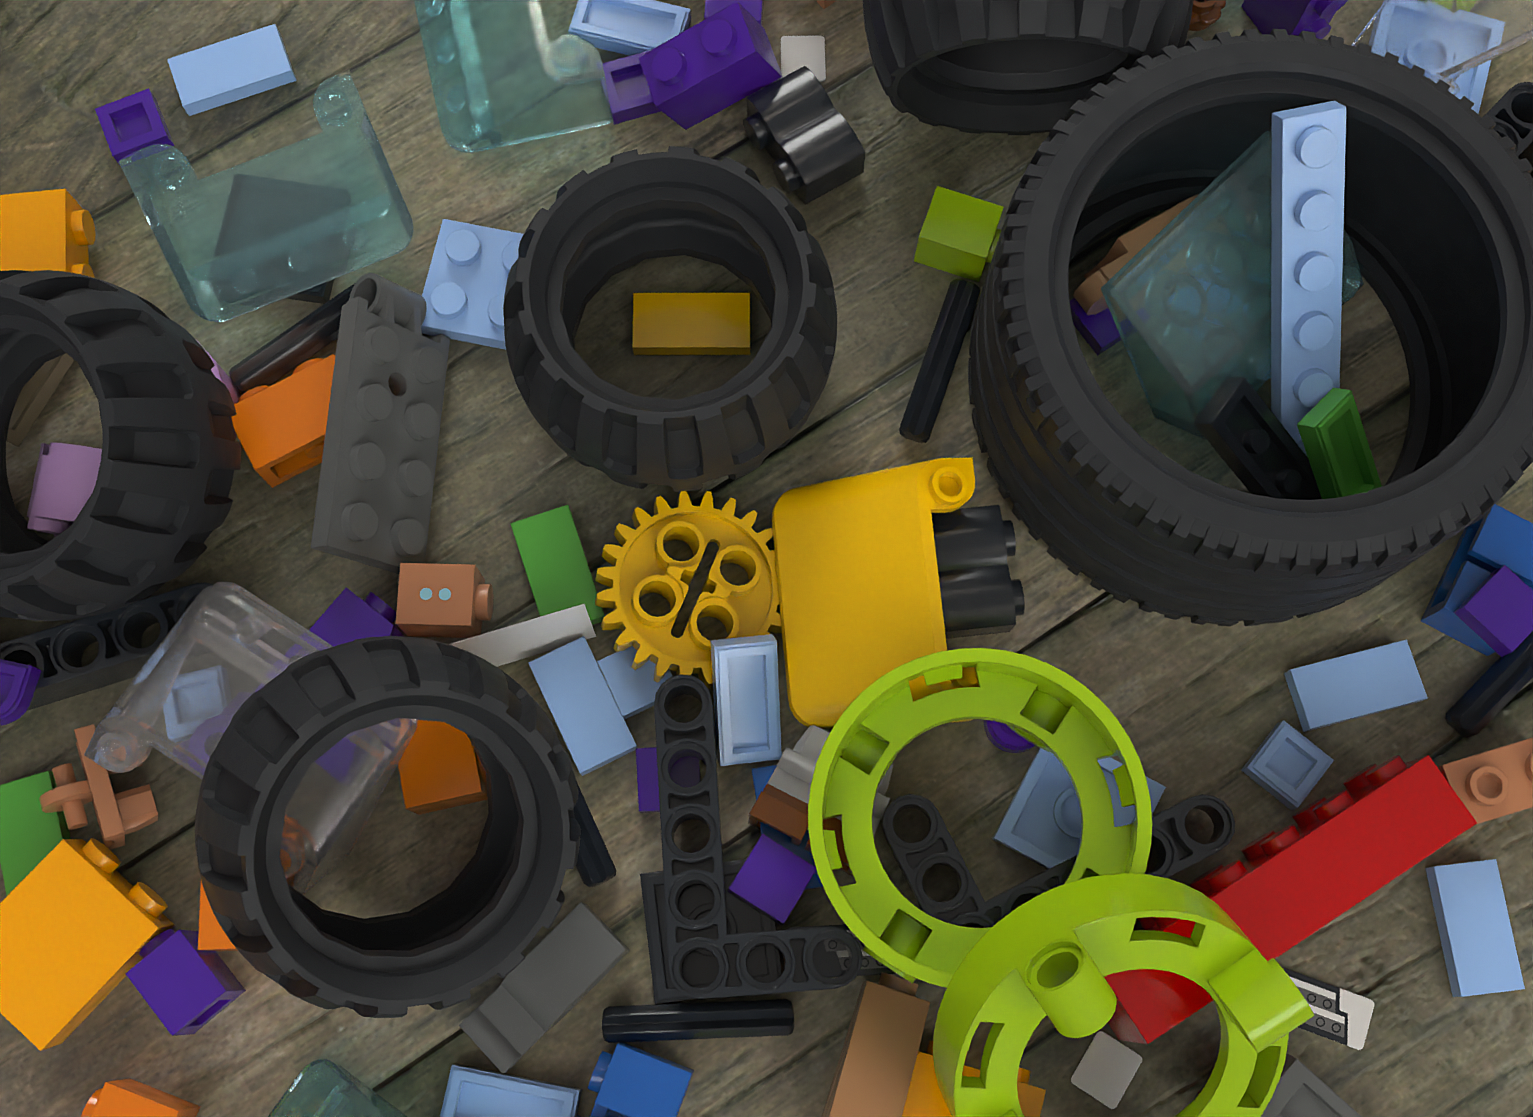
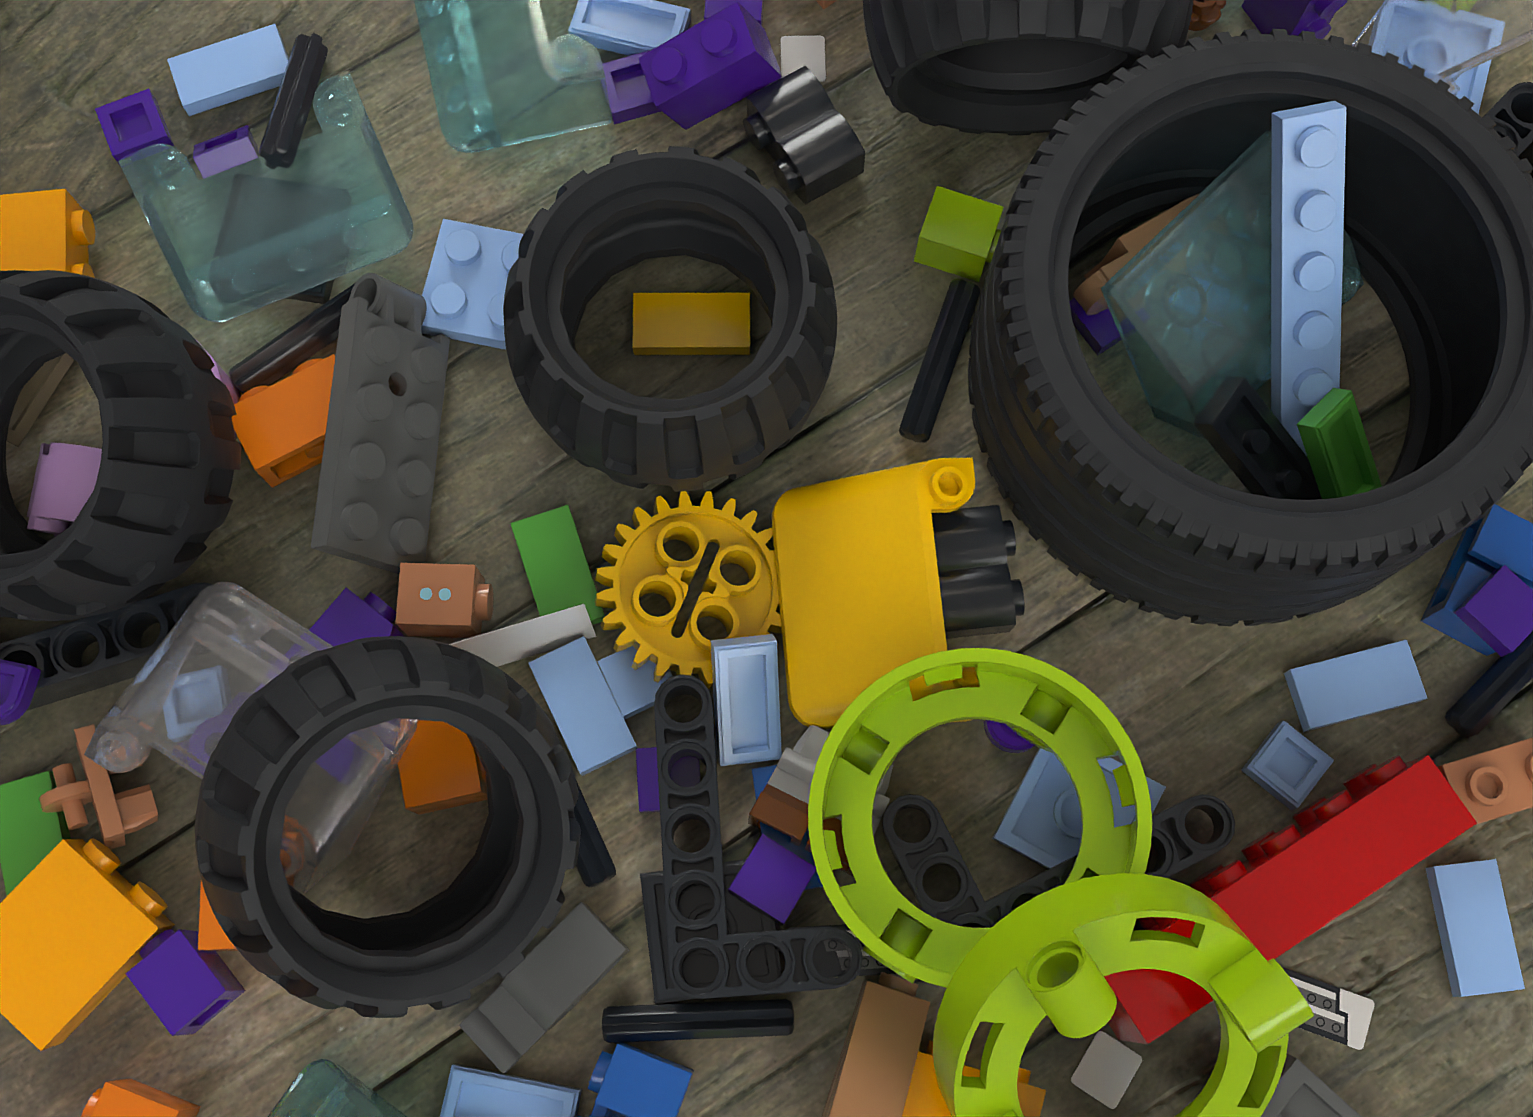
(225, 151): none -> tile
(293, 101): none -> black axle

